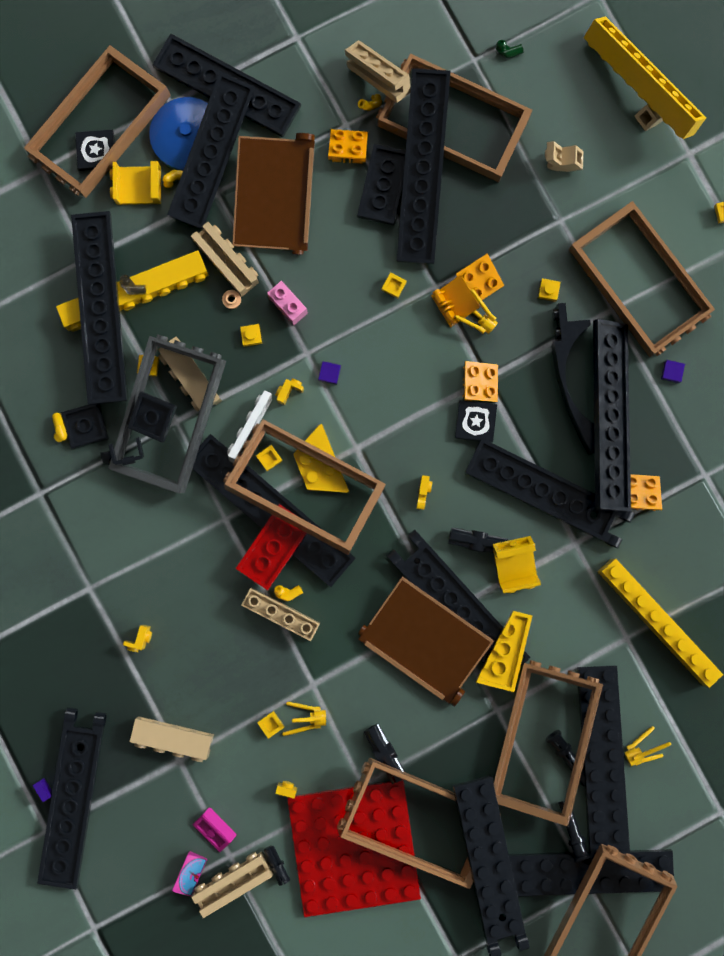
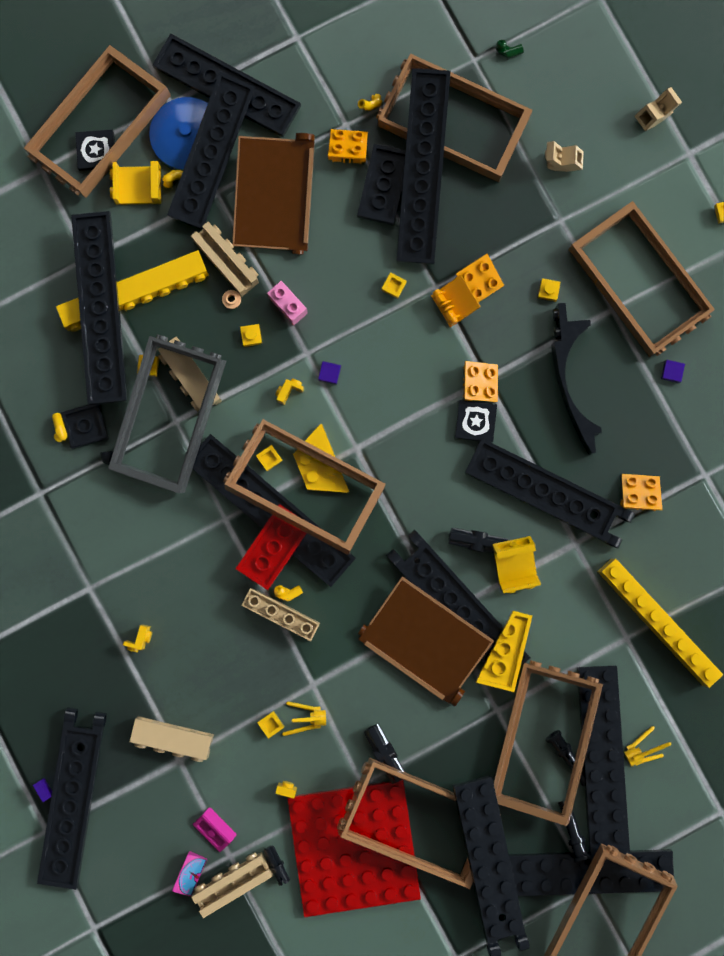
(127, 460): black piece -> none
(130, 288): clear smoke arm -> none
(152, 416): black plate -> none
(262, 404): white plate -> none
(378, 71): tan brick -> none
(425, 486): yellow plate -> none
(486, 323): yellow plant -> none
(611, 416): black plate -> none
(644, 77): yellow brick -> none

